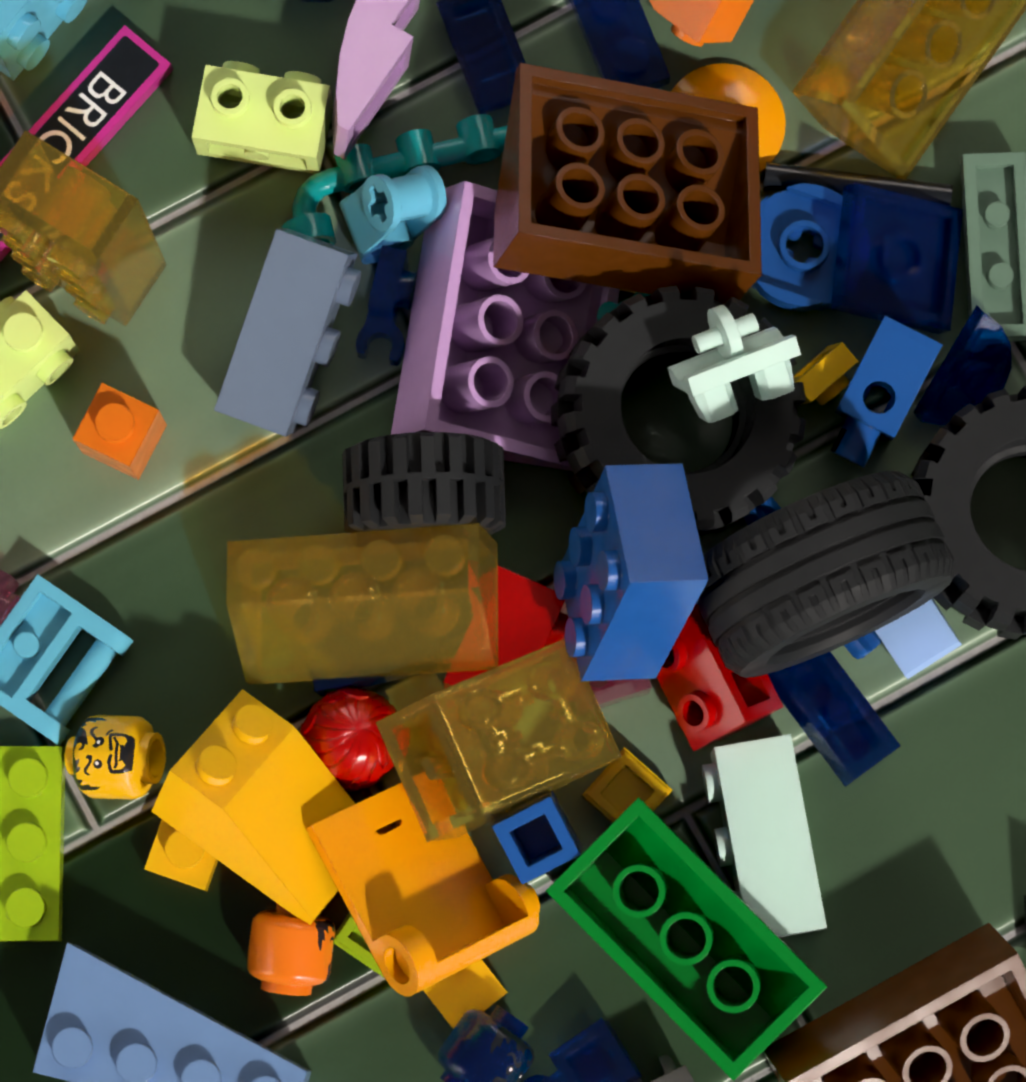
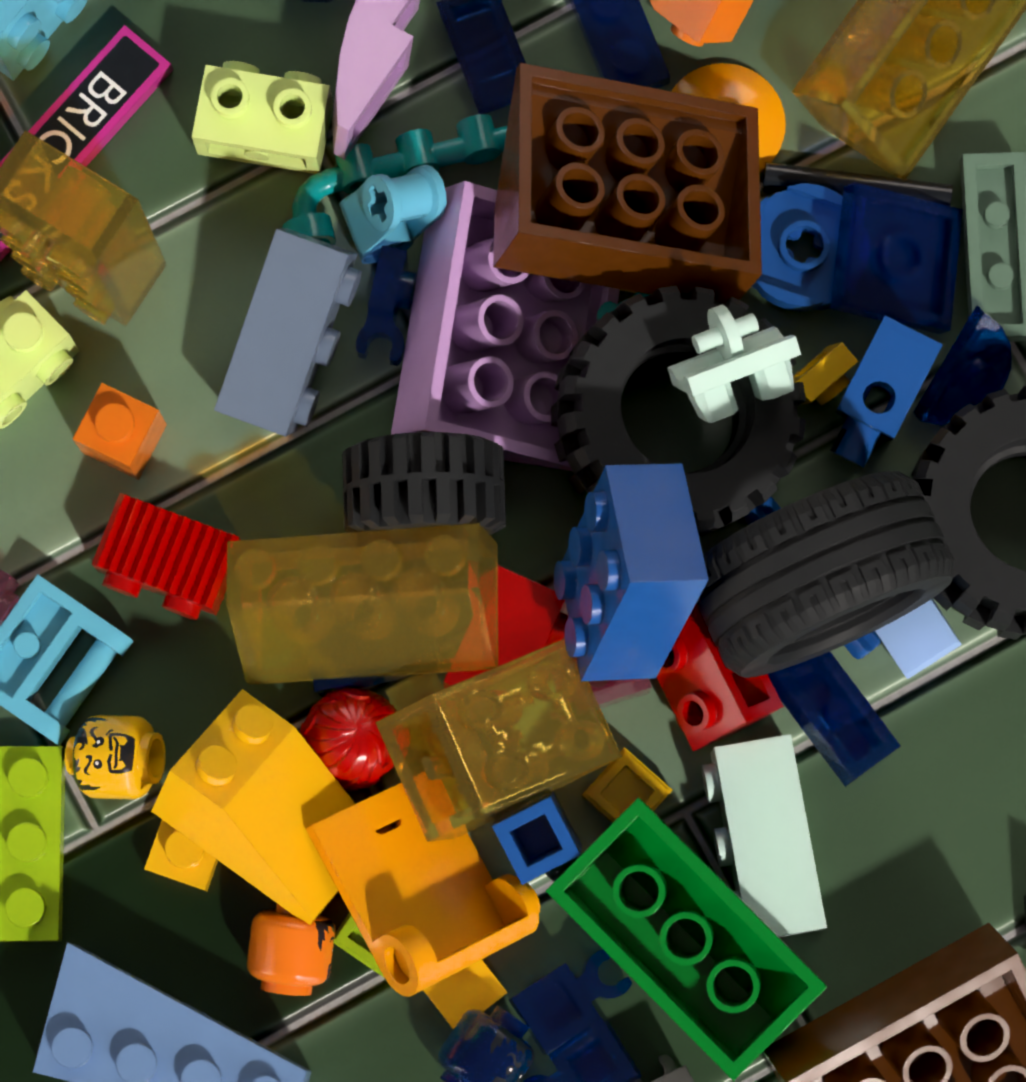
(165, 556): none -> red brick
(561, 1004): none -> clear blue plate

